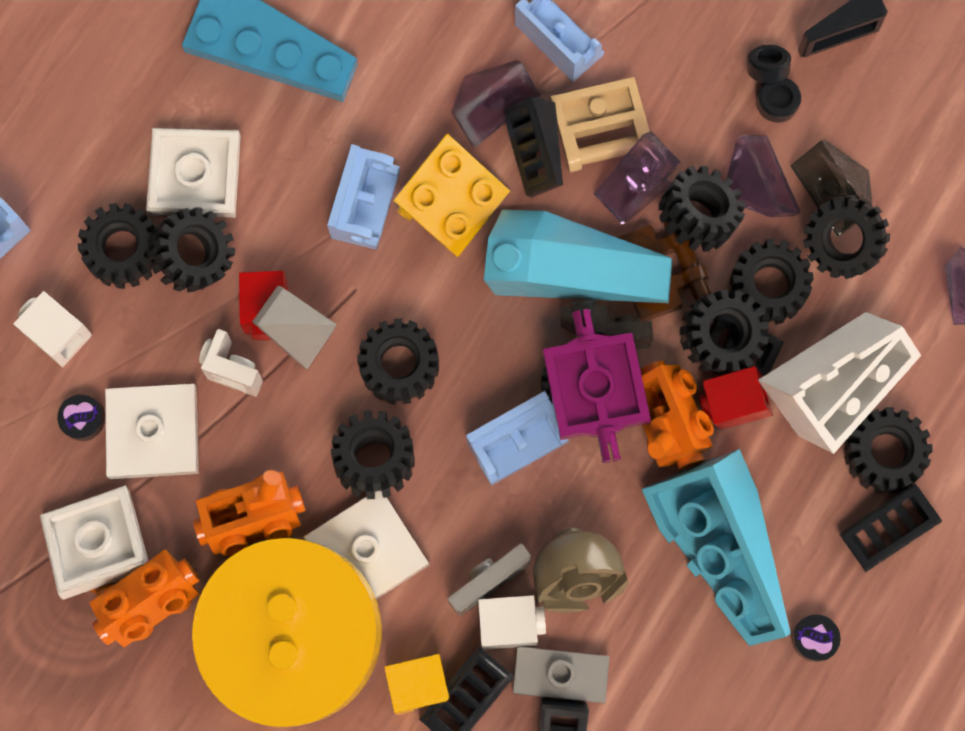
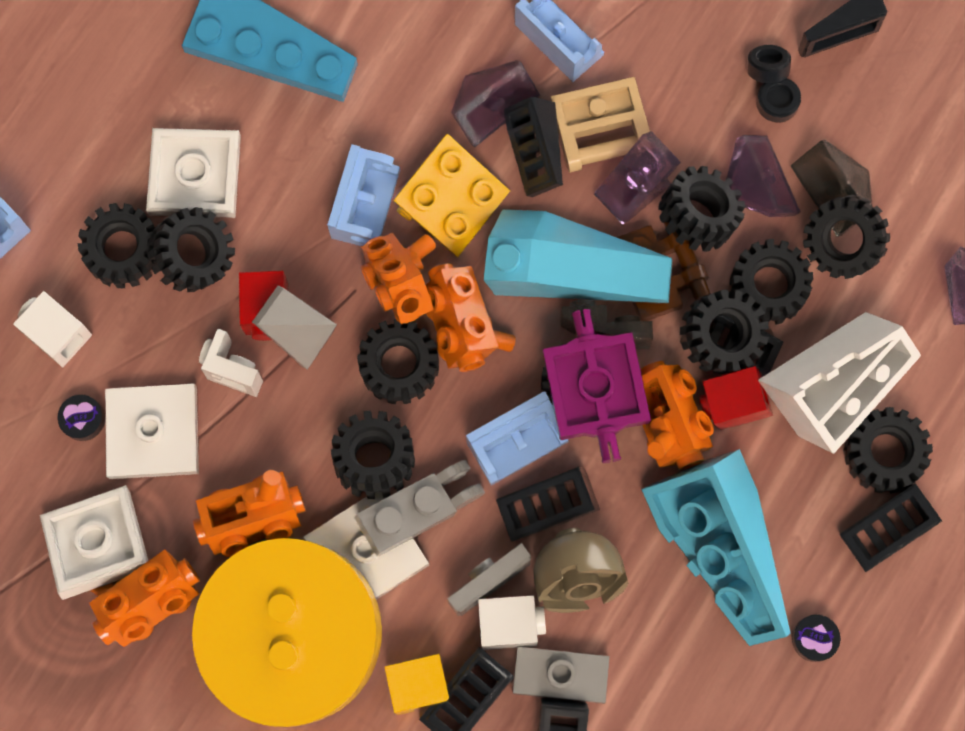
(397, 275): none -> orange brick
(415, 509): none -> light grey hinge
(461, 319): none -> orange brick
(559, 482): none -> black slope

